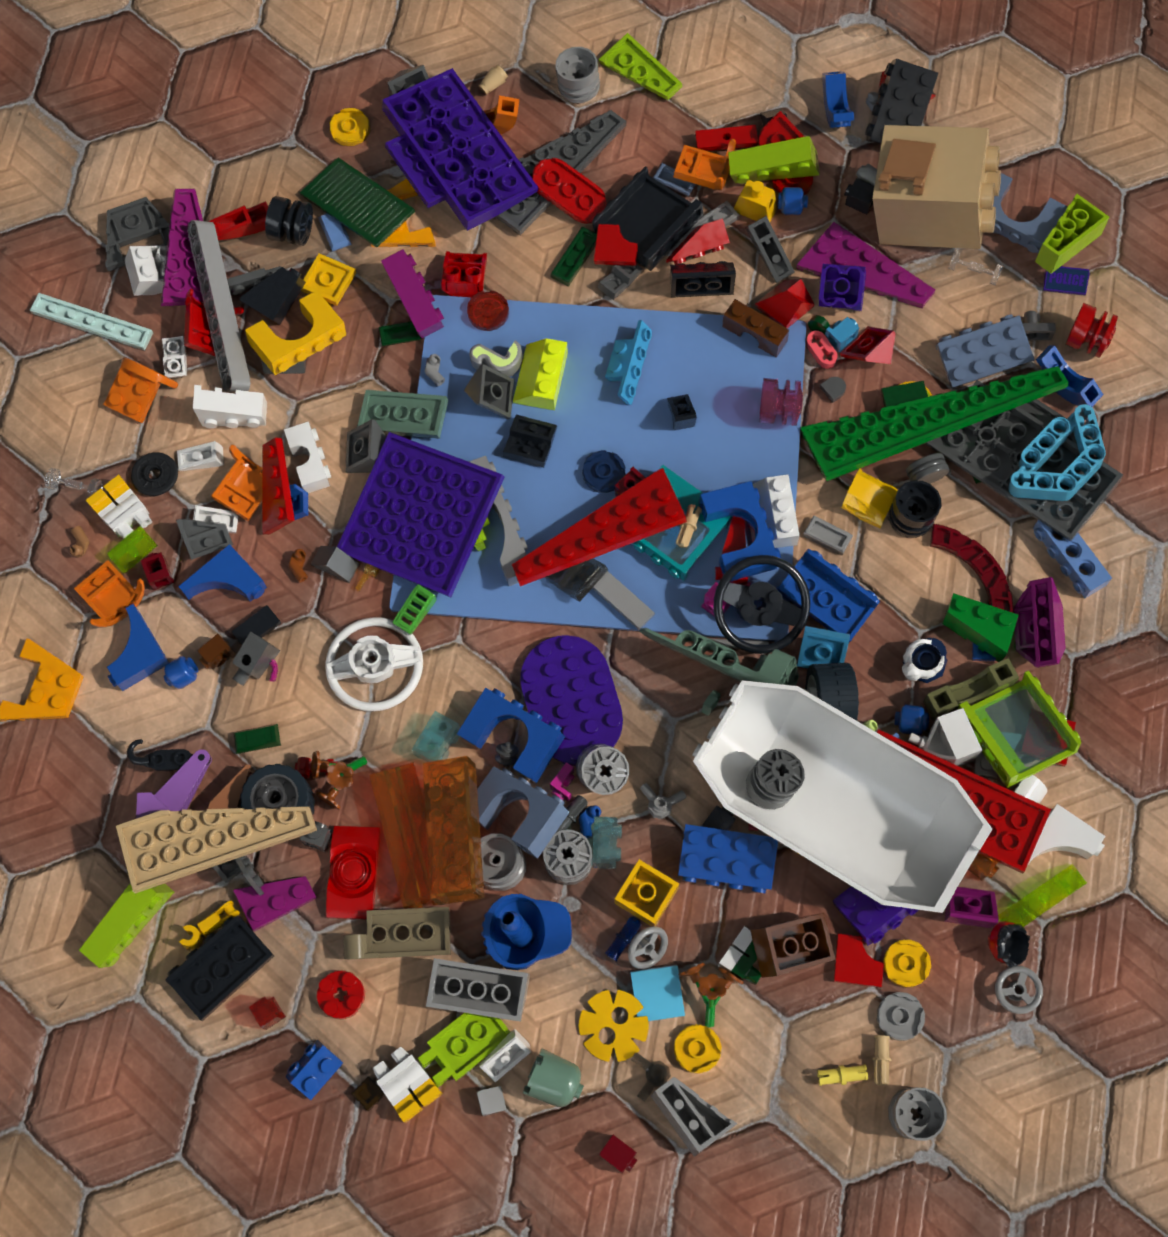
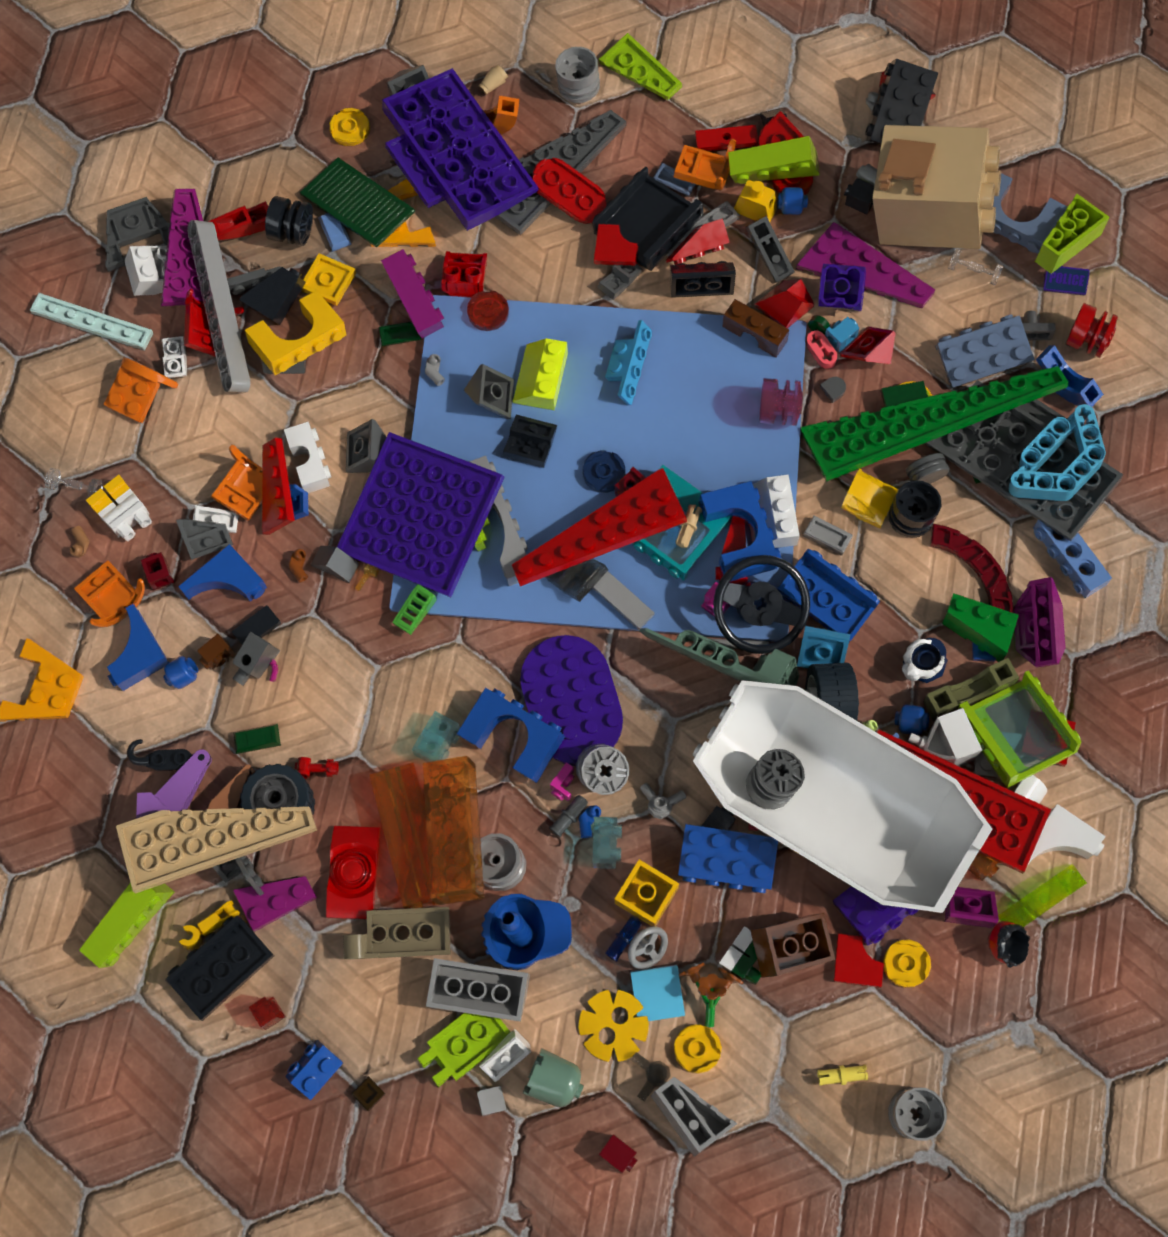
(132, 549): clear neon green slope -> none
(159, 485): black wheel -> none
(200, 457): white slope -> none
(229, 409): white wedge -> none
(319, 839): dark grey brick -> none
(339, 775): dark orange plant -> none
(352, 1001): red plate -> none
(388, 658): white piece -> none
(400, 1079): white hips -> none
(405, 413): sand green plate -> none
(506, 754): dark grey wheel -> none
(507, 365): light grey animal -> none
(544, 812): sand blue arch -> none
(573, 869): light grey wheel -> none
(575, 256): dark green tile -> none
(682, 412): black slope -> none
(711, 702): sand green tile -> none
(835, 99): blue arch -> none
(881, 1060): tan axle -> none
(900, 1016): light grey tile -> none
(1010, 990): light grey piece -> none

